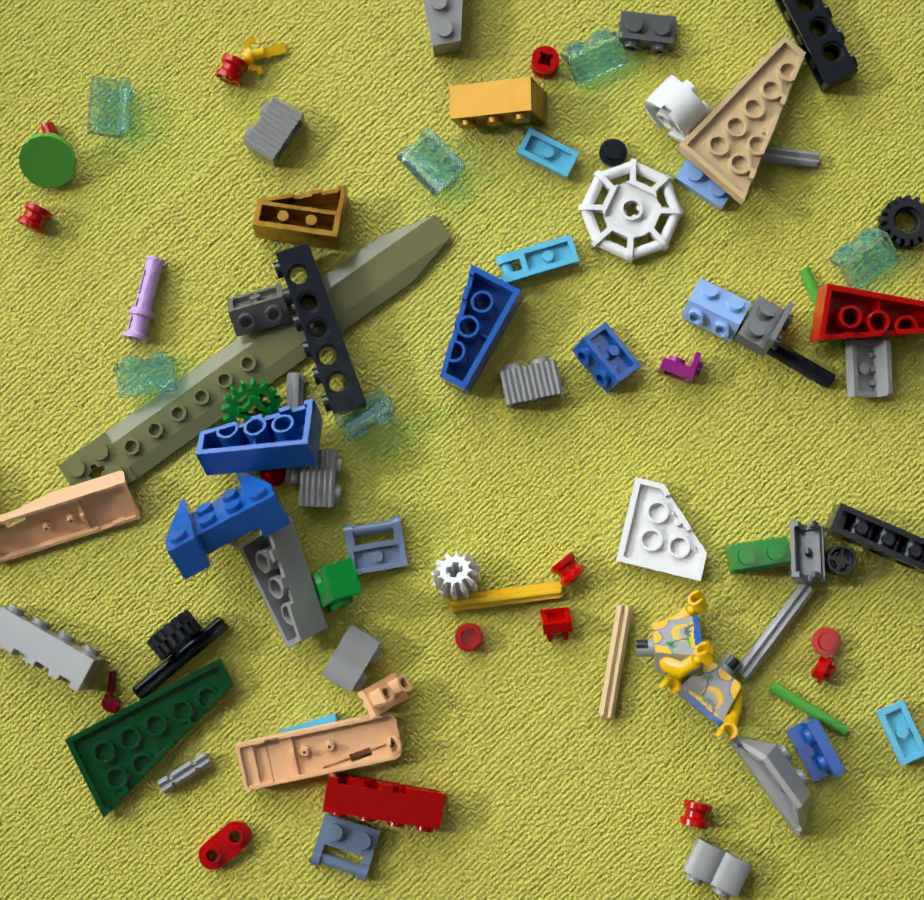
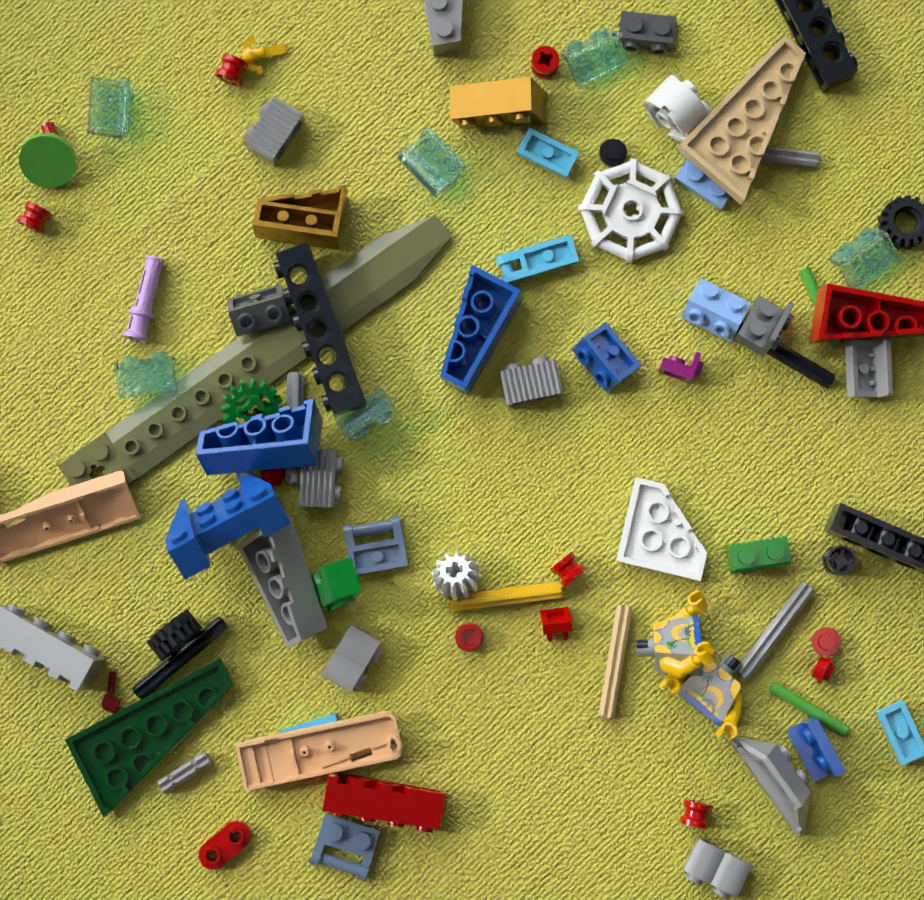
(385, 694): light nougat hips -> none
(807, 553): dark grey hinge -> none

